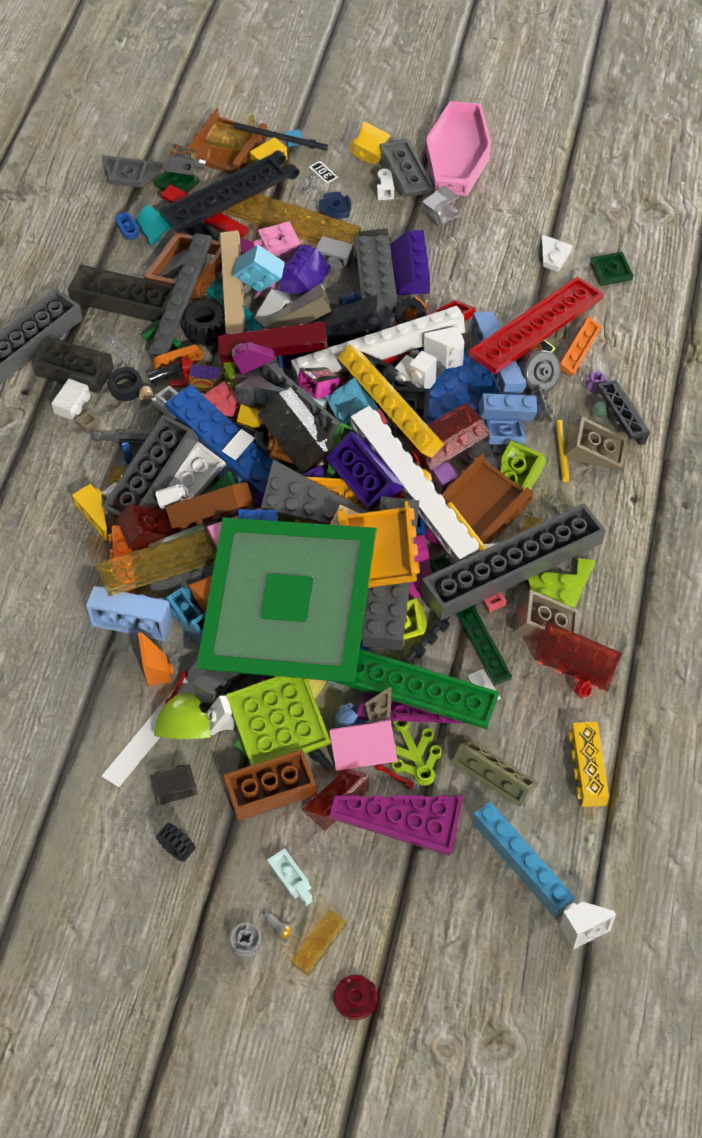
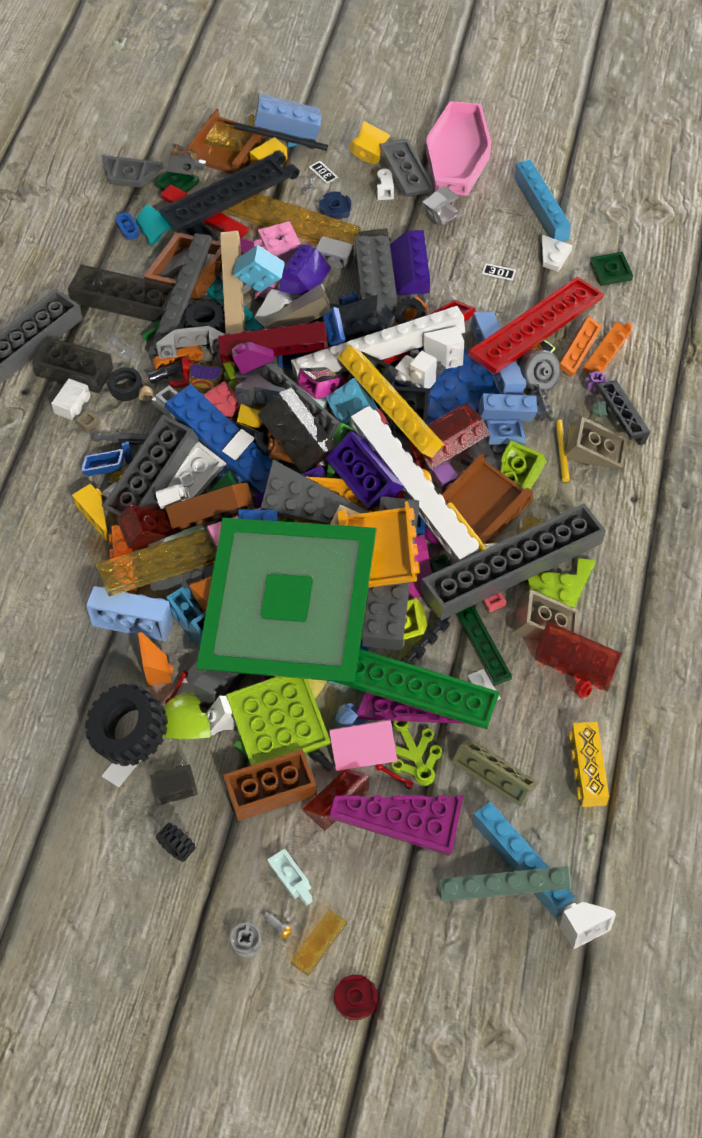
(105, 460): none -> blue piece
(108, 712): none -> black tyre
(188, 337): none -> light grey slope
(287, 117): none -> medium blue slope
(334, 327): none -> blue plate
(379, 706): dark tan piece -> none
(498, 271): none -> sticker
(506, 884): none -> sand green plate
(542, 200): none -> dark azure brick
(608, 348): none -> orange hinge

